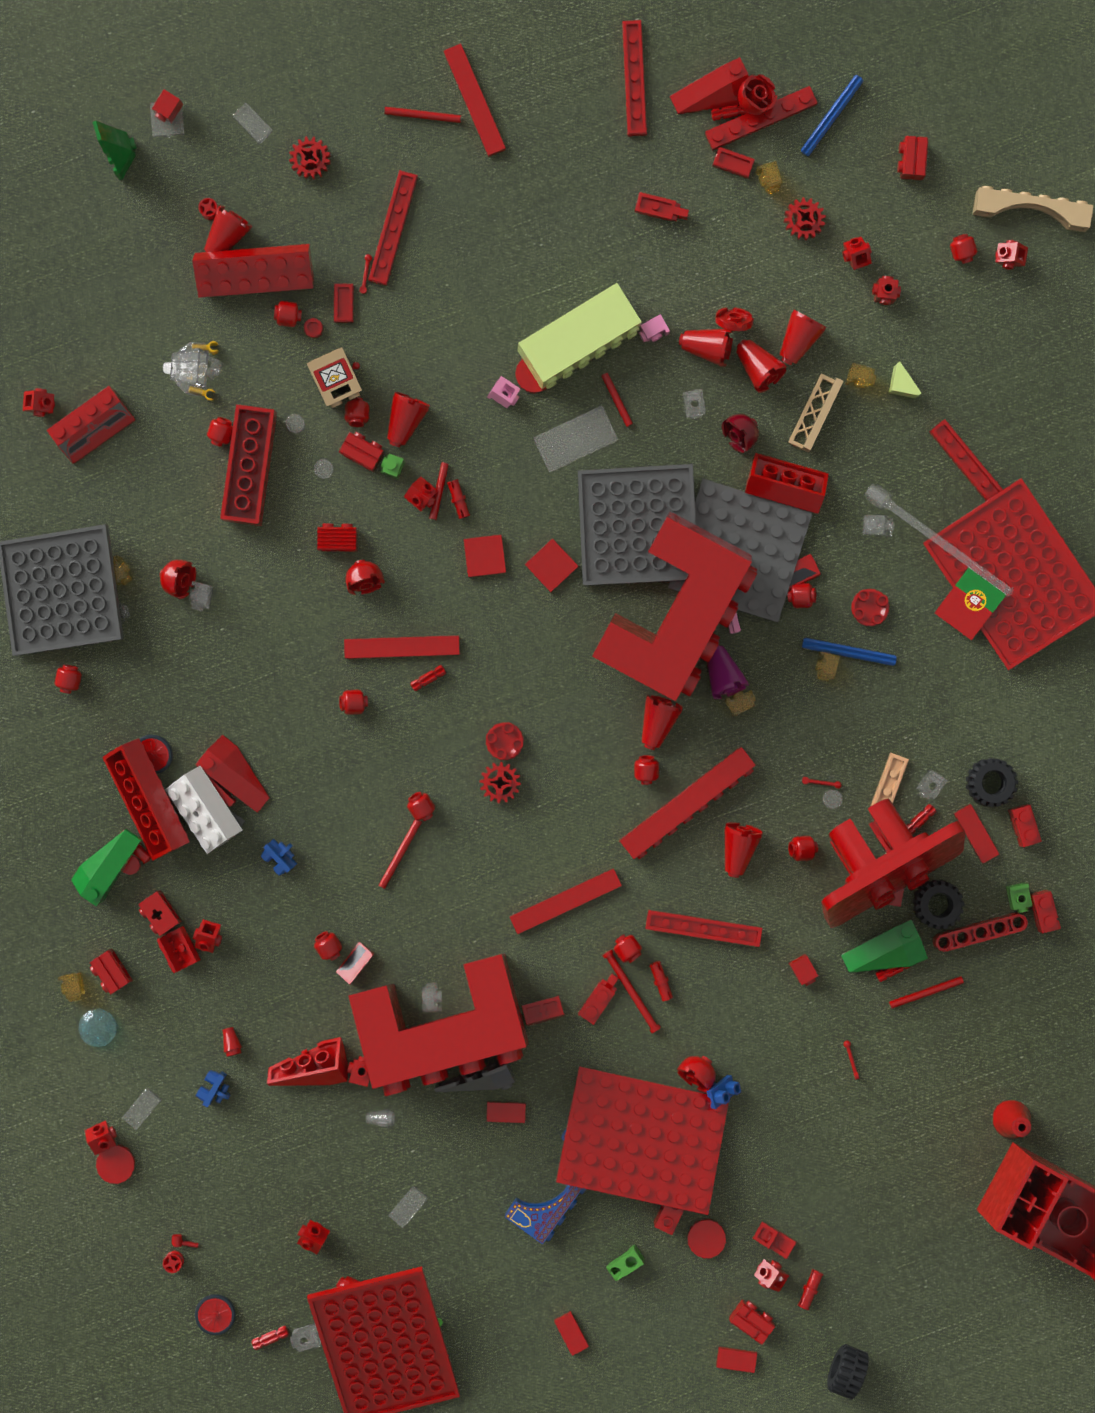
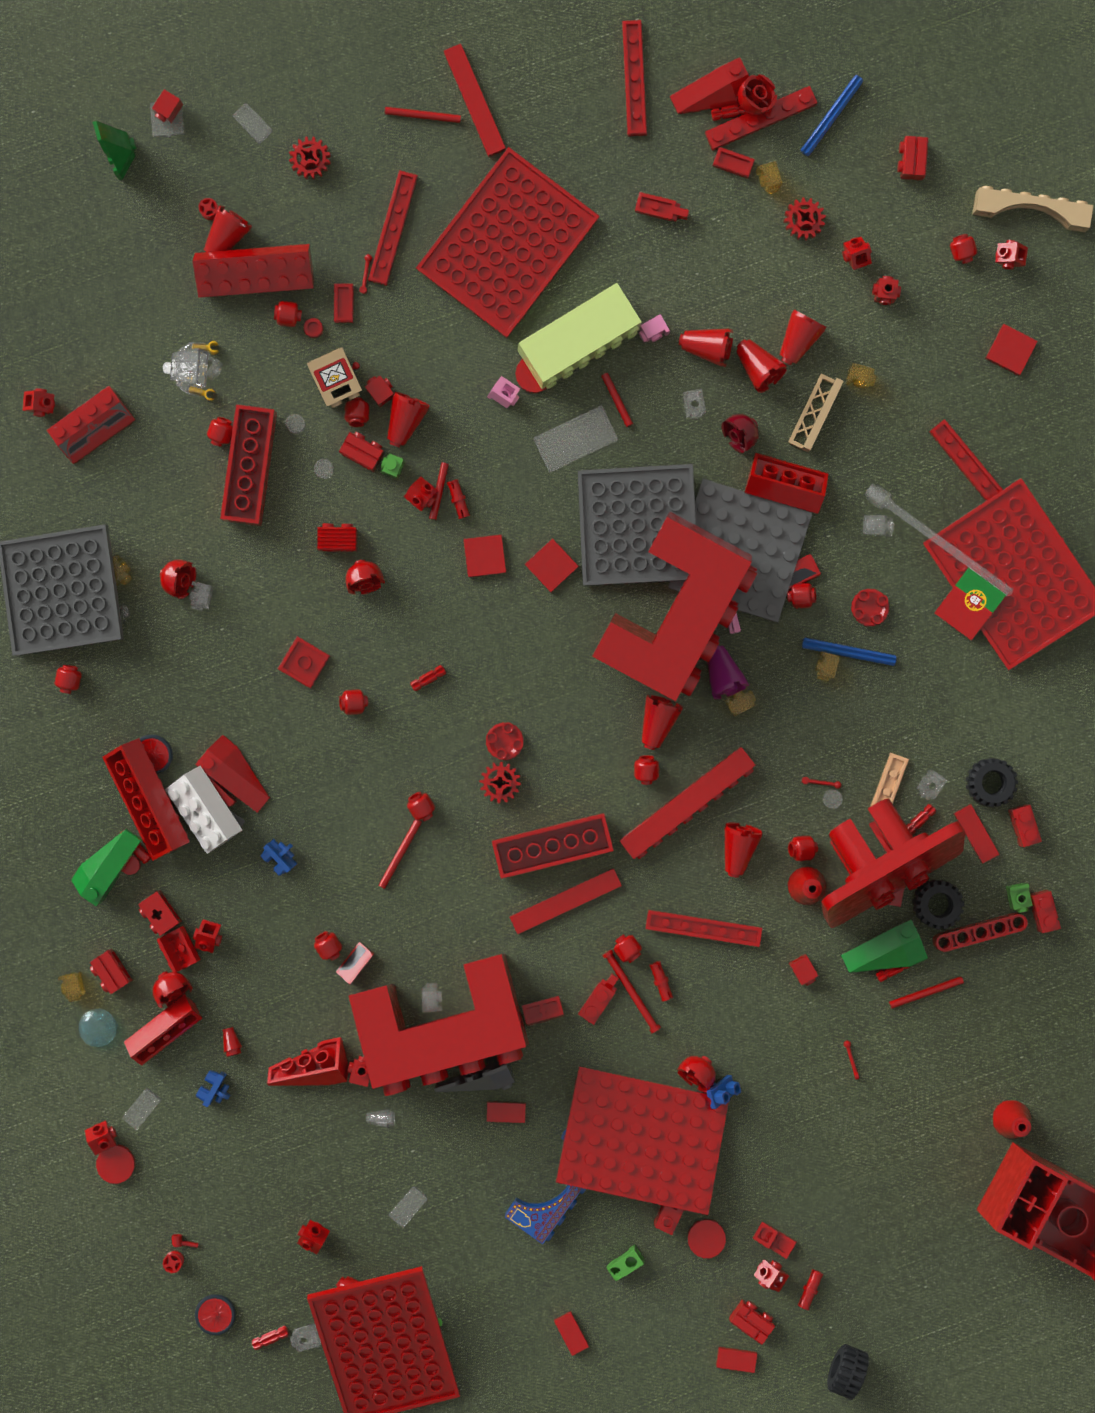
(162, 1030): none -> red brick
(170, 988): none -> red cylinder
(304, 662): none -> red tile
(380, 390): none -> red brick
(401, 647): red tile -> none
(507, 242): none -> red plate
(552, 845): none -> red brick
(734, 319): red tile -> none
(800, 882): none -> red cone
(902, 383): yellowish green slope -> none
(1011, 349): none -> red tile

